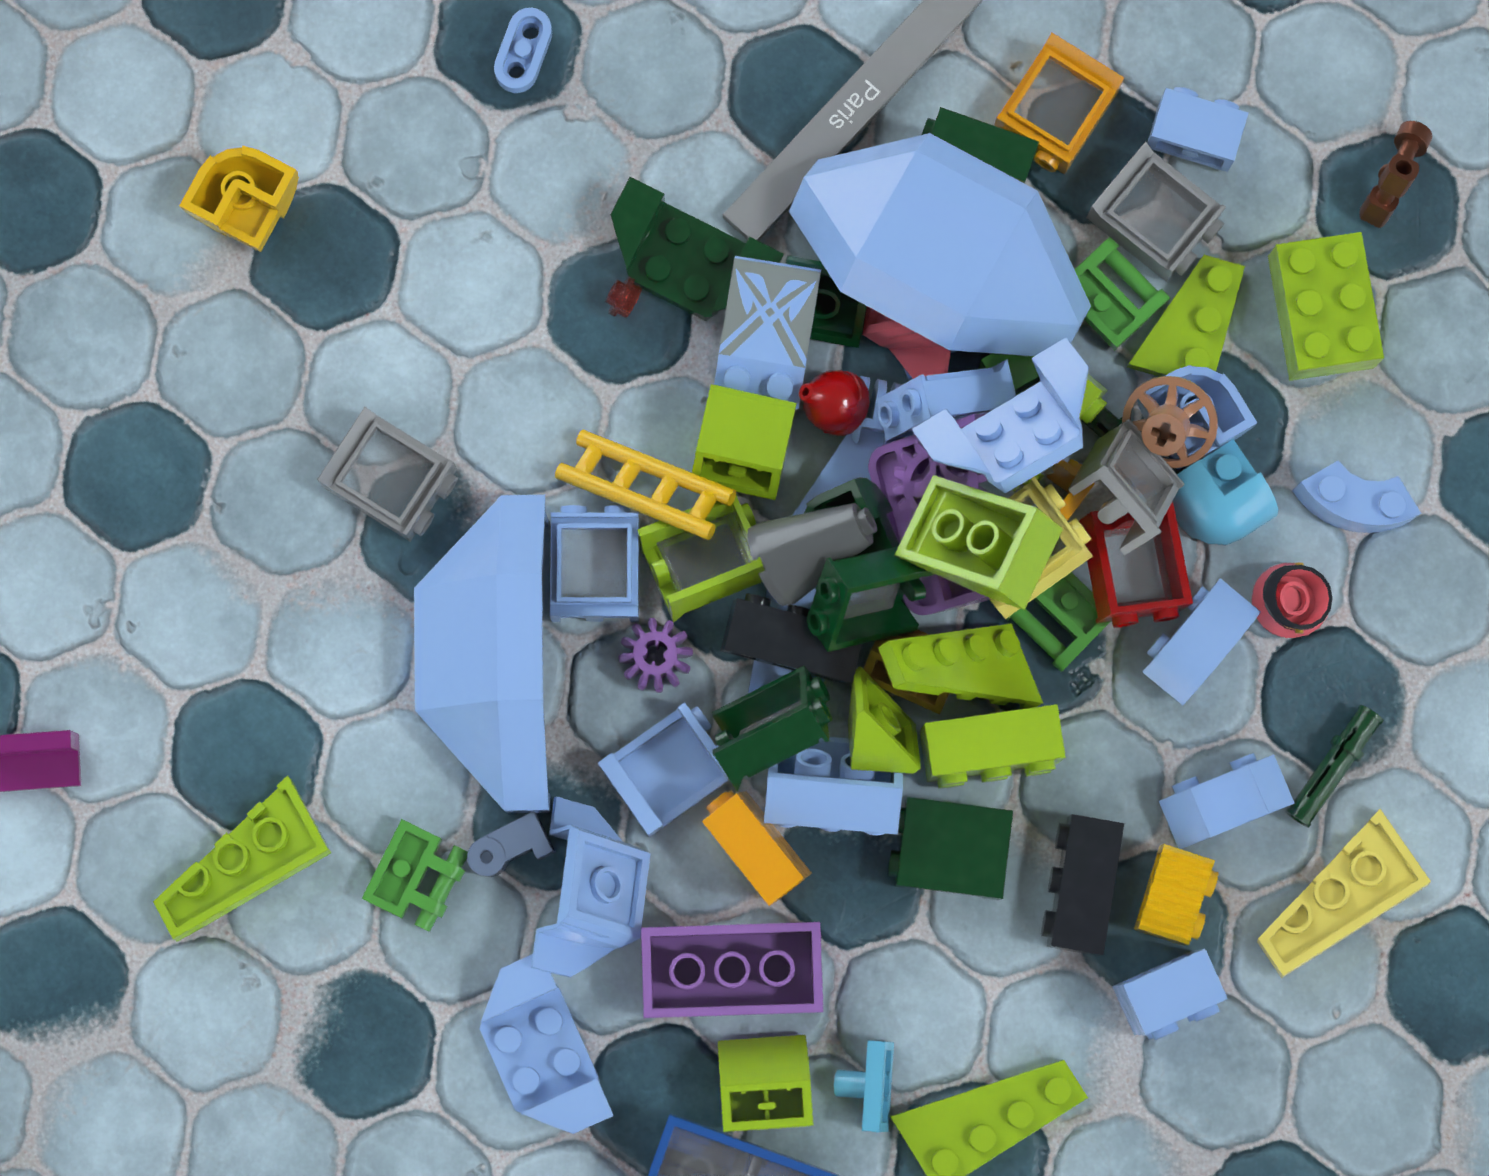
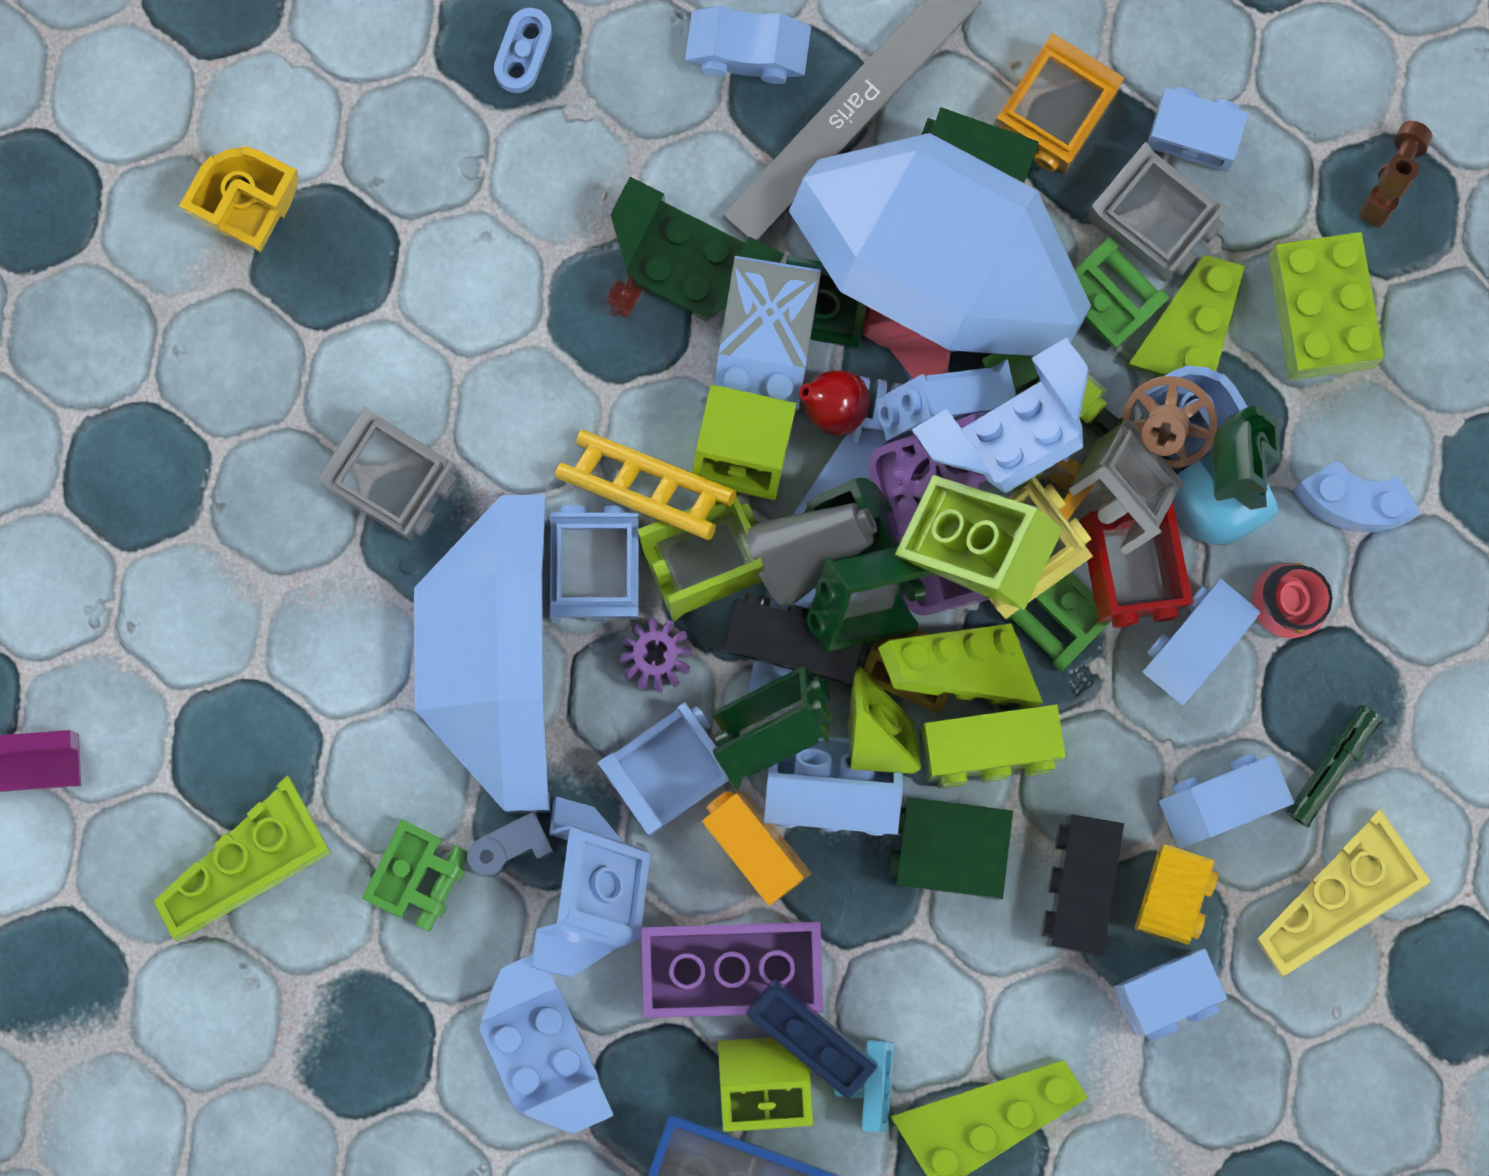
(748, 44): none -> light blue brick
(811, 1039): none -> dark blue tile
(1240, 456): none -> dark green brick

